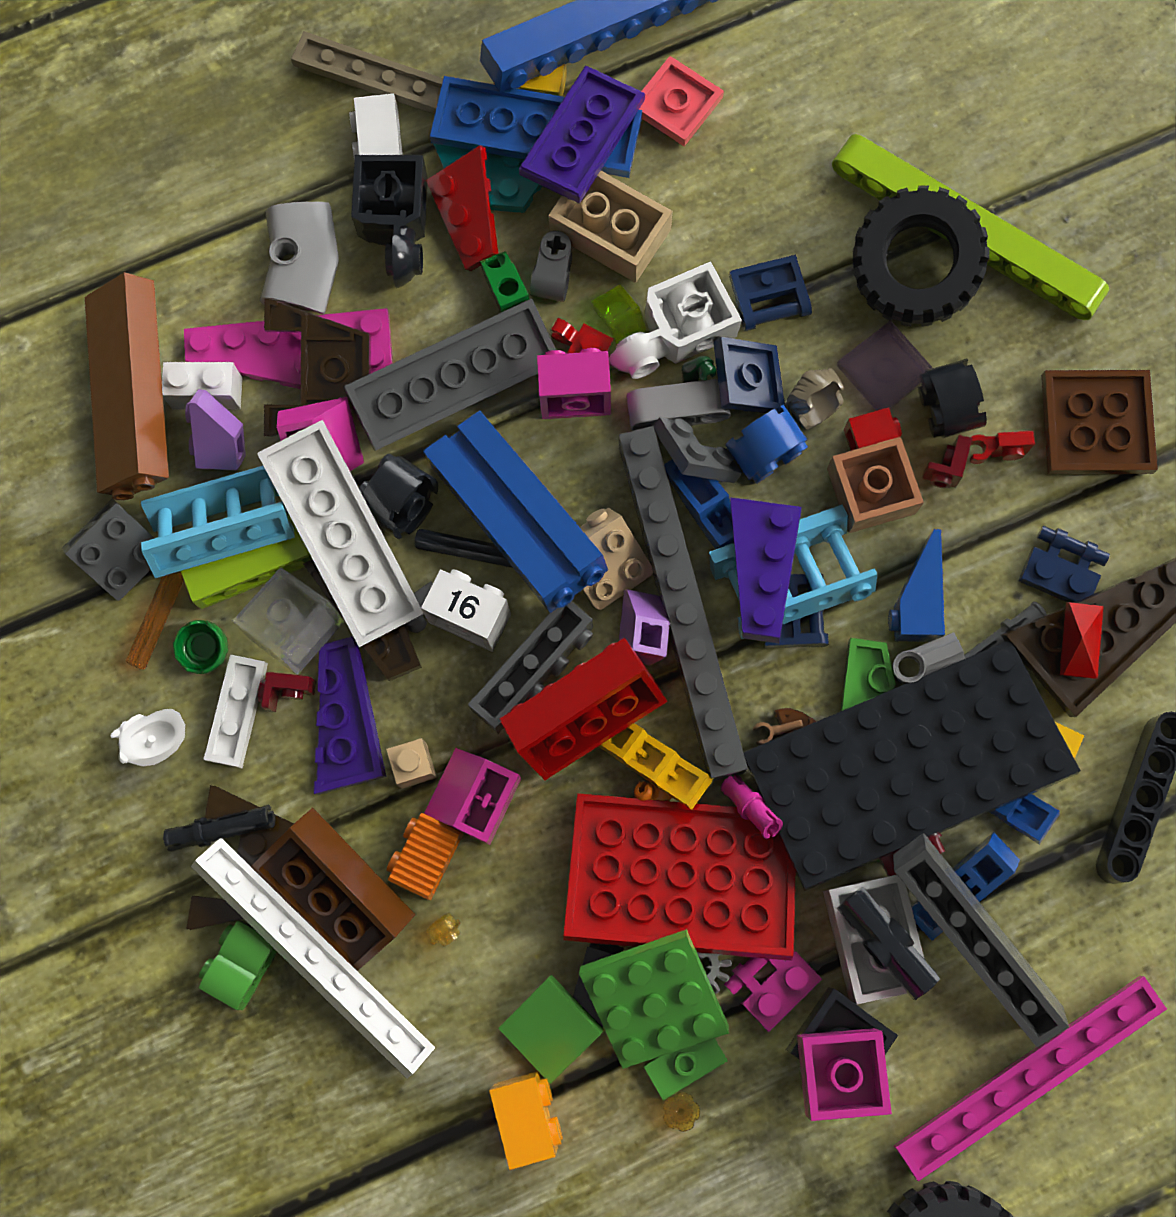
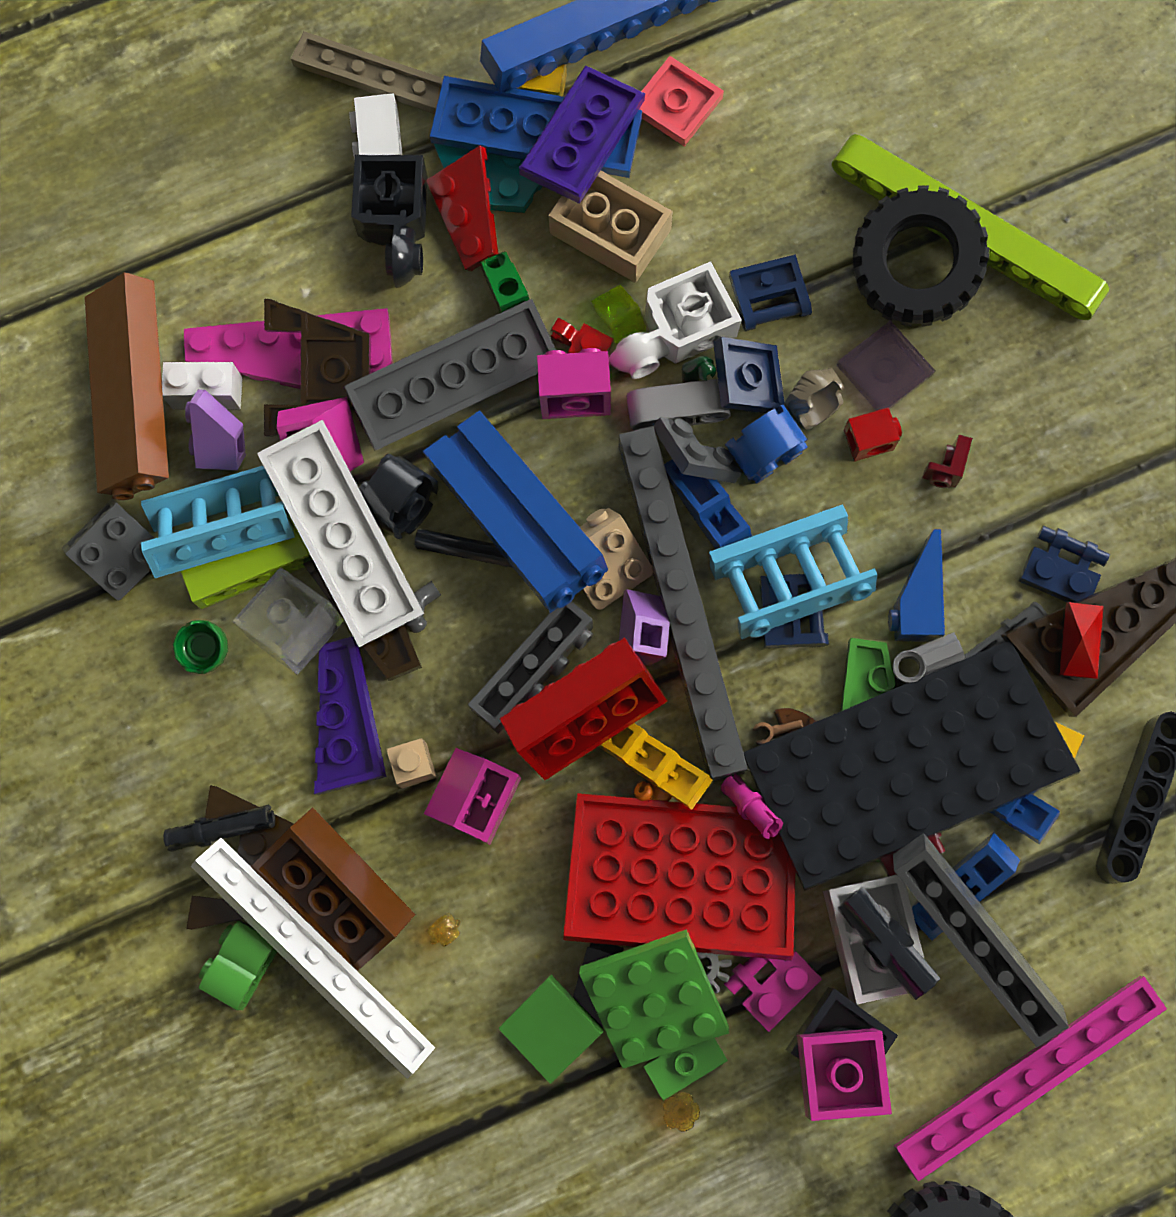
(150, 737): white hat -> none
(154, 620): clear orange axle -> none
(235, 711): white plate -> none
(290, 685): dark red bracket -> none
(310, 235): light grey panel -> none
(424, 855): orange brick -> none
(467, 609): white brick -> none
(525, 1120): light orange brick -> none
(552, 271): dark grey piece -> none
(764, 557): dark purple wing -> none
(875, 484): nougat brick -> none
(953, 399): black brick -> none
(1005, 444): red plate -> none
(1099, 422): reddish brown plate -> none

